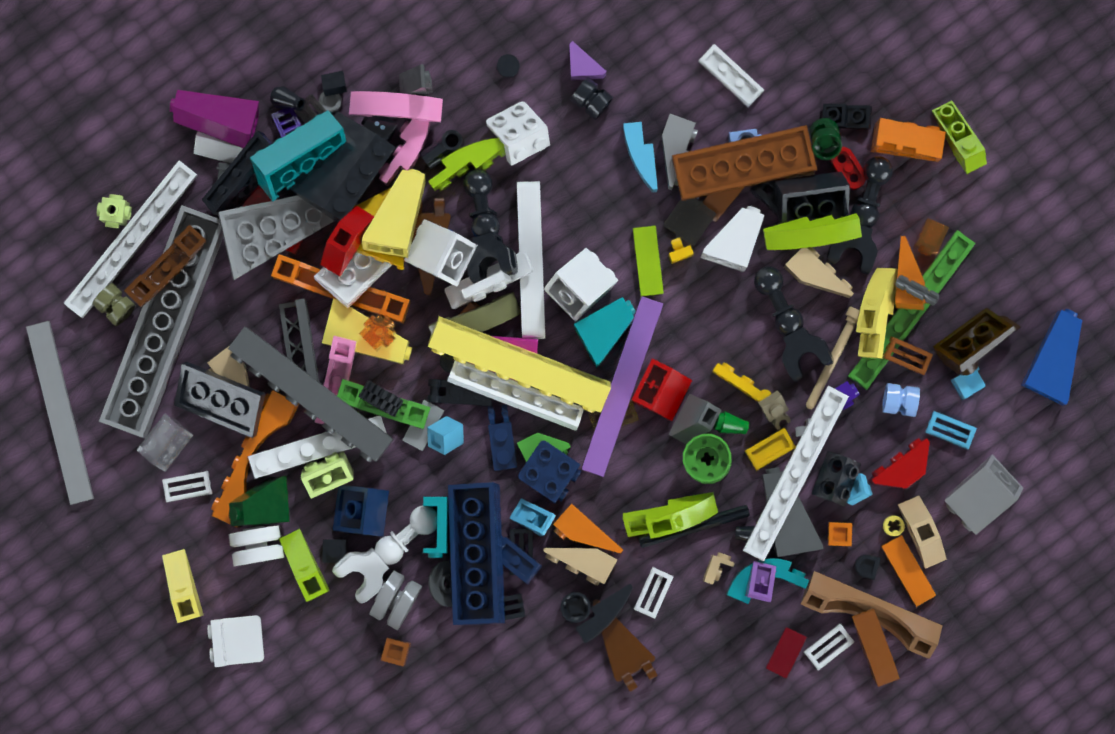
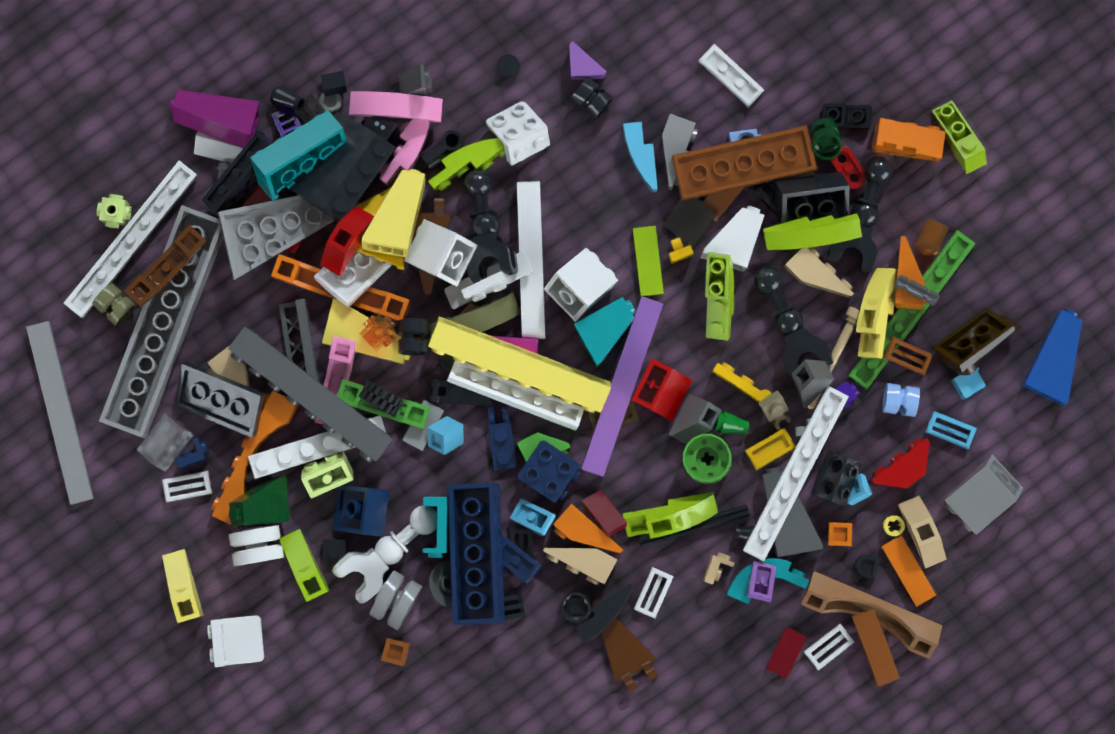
(190, 458): none -> dark blue bracket
(413, 336): none -> black wheel
(604, 513): none -> dark red tile
(719, 295): none -> lime slope
(811, 380): none -> dark grey slope

